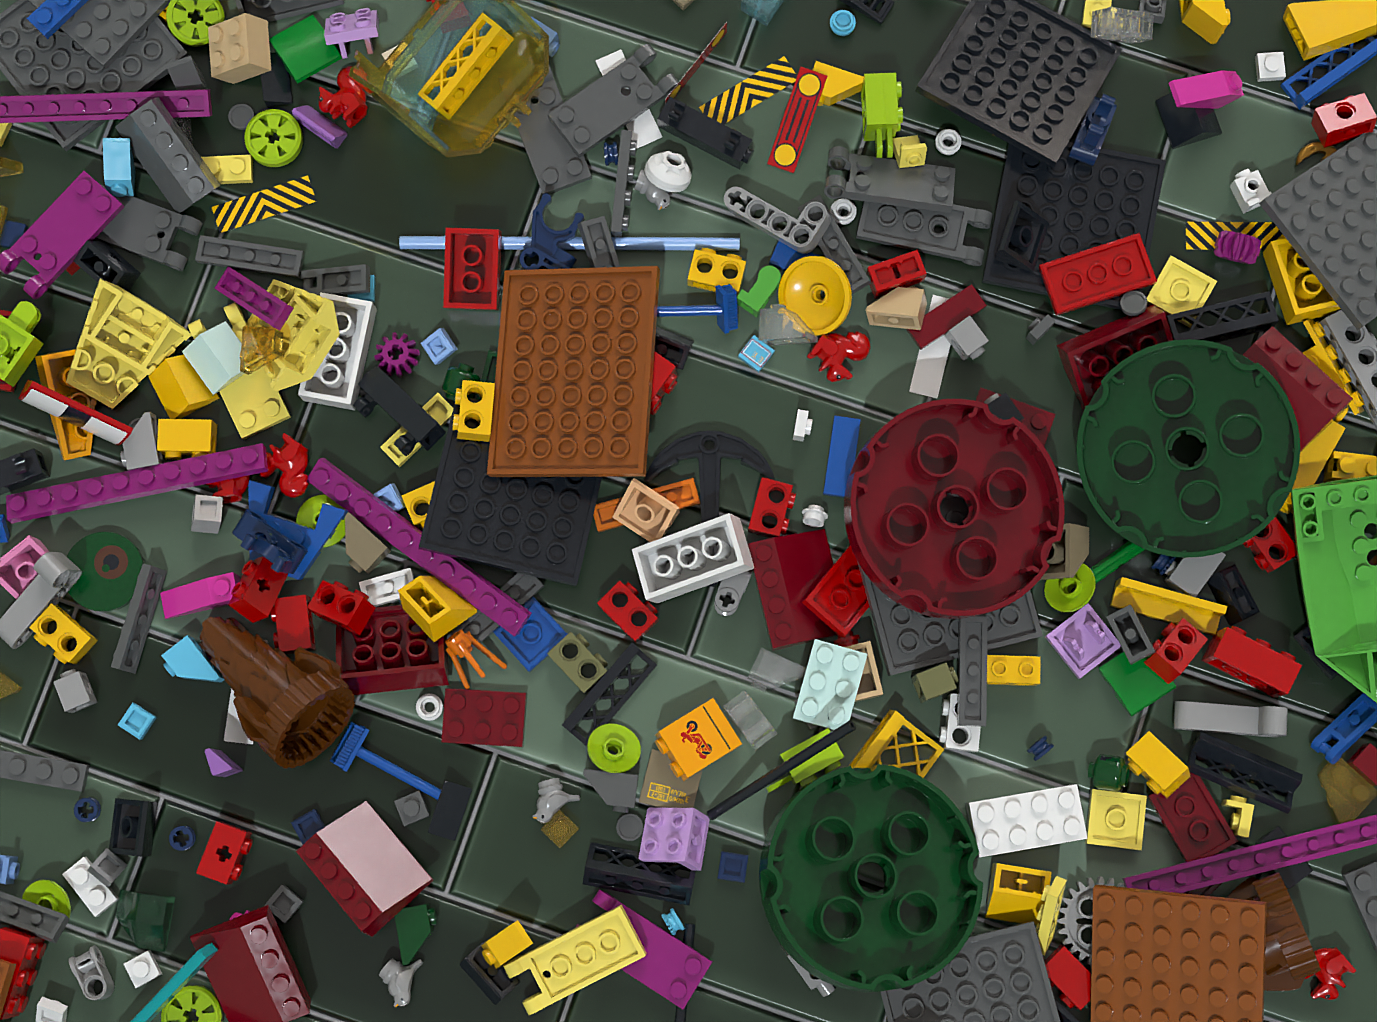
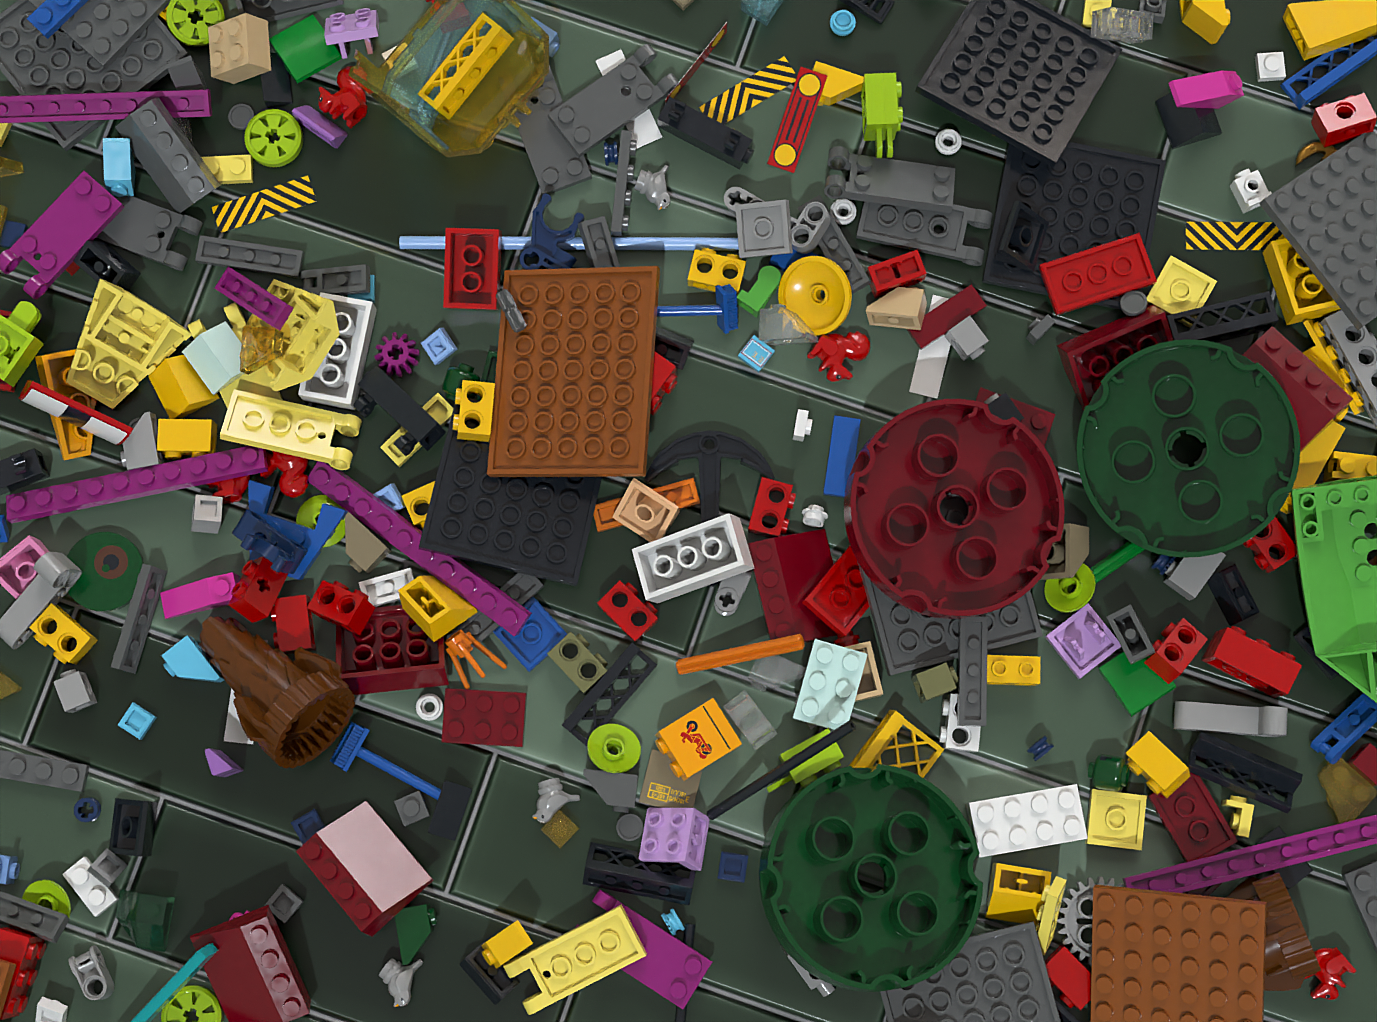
(143, 969): white plate -> none
(178, 845): dark blue bush -> none
(213, 863): red brick -> none
(288, 428): none -> light yellow hinge
(511, 312): none -> dark grey piece
(668, 176): white piece -> none
(740, 654): none -> orange axle
(764, 229): none -> light grey tile
(909, 151): light yellow bracket -> none
(1093, 129): dark blue piece -> none
(1167, 605): yellow fence -> none
(1237, 247): magenta gear -> none

